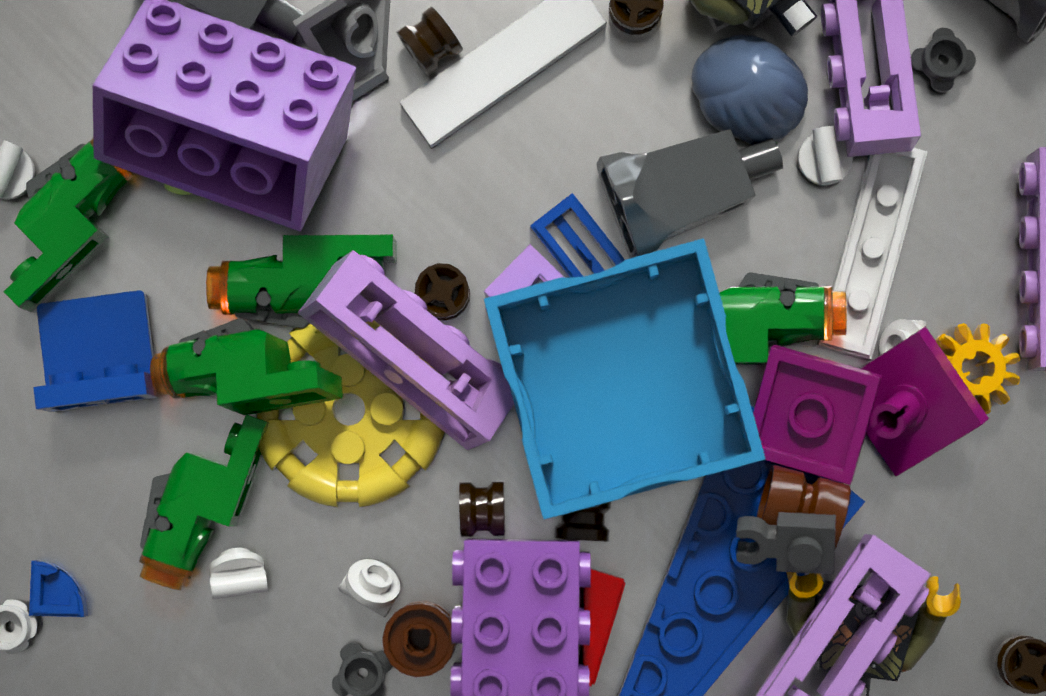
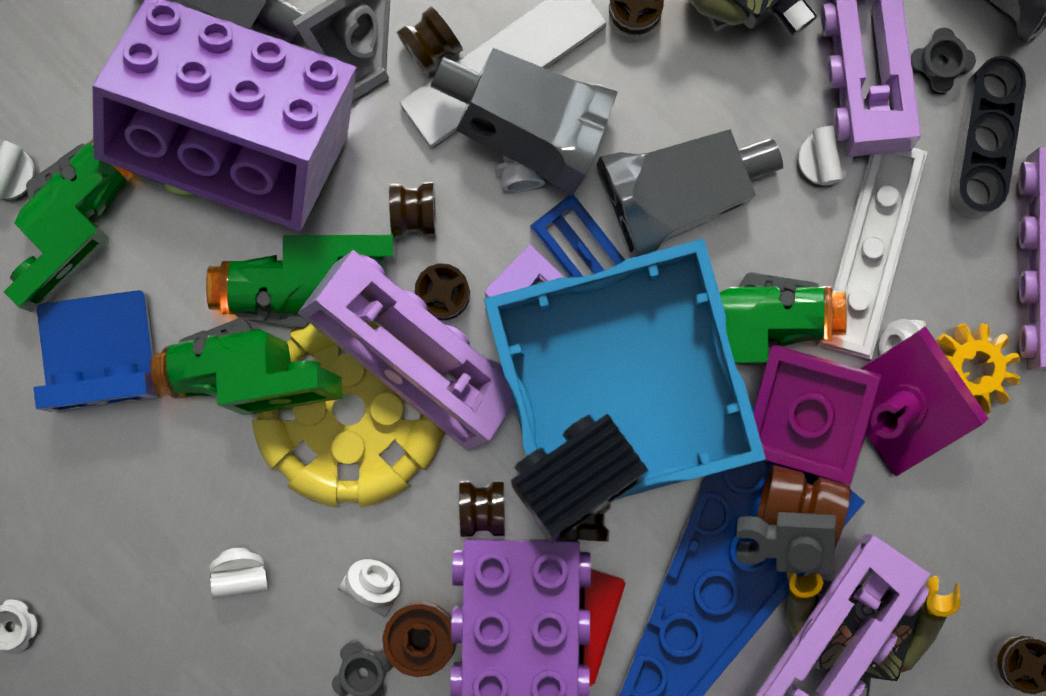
(55, 592): blue tile -> none
(191, 498): green plate -> none
(412, 209): none -> dark brown wheel
(517, 177): none -> white plate
(530, 114): none -> dark grey piece
(577, 476): none -> black brick
(750, 88): sand blue piece -> none
(1001, 116): none -> black beam

